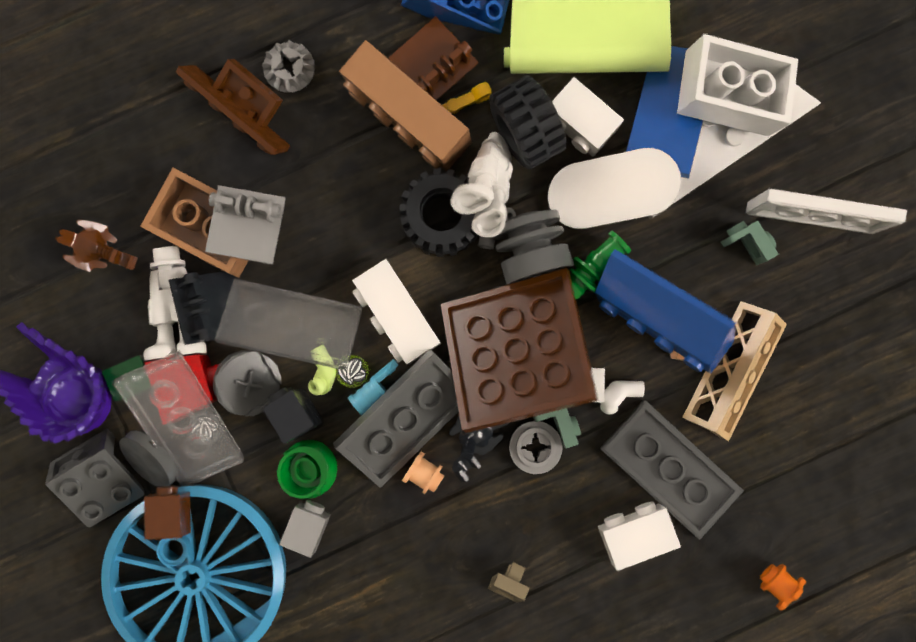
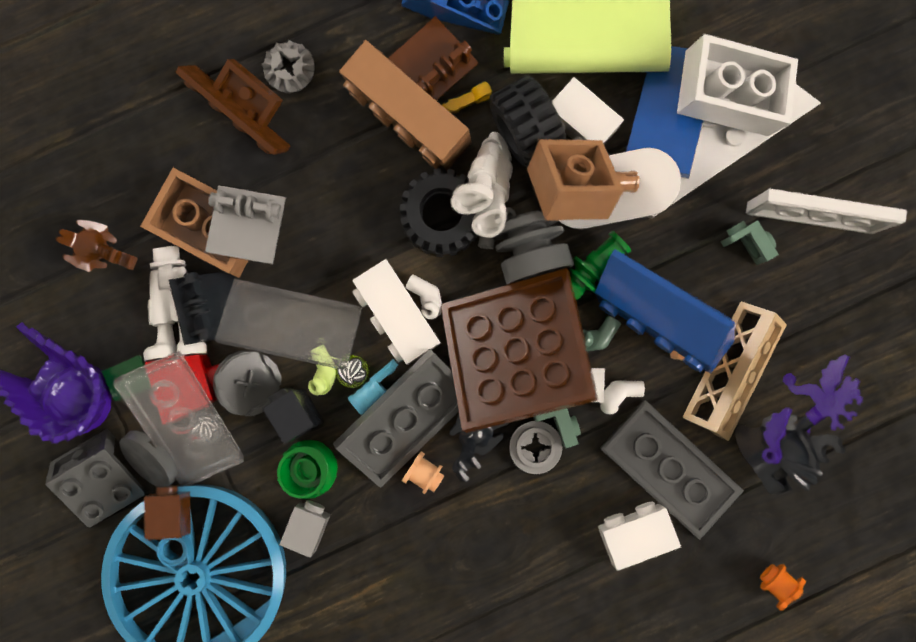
(429, 296): none -> white arm
(509, 585): dark tan tile -> none
(577, 180): none -> medium nougat brick
(601, 338): none -> sand green arm
(784, 440): none -> helmet

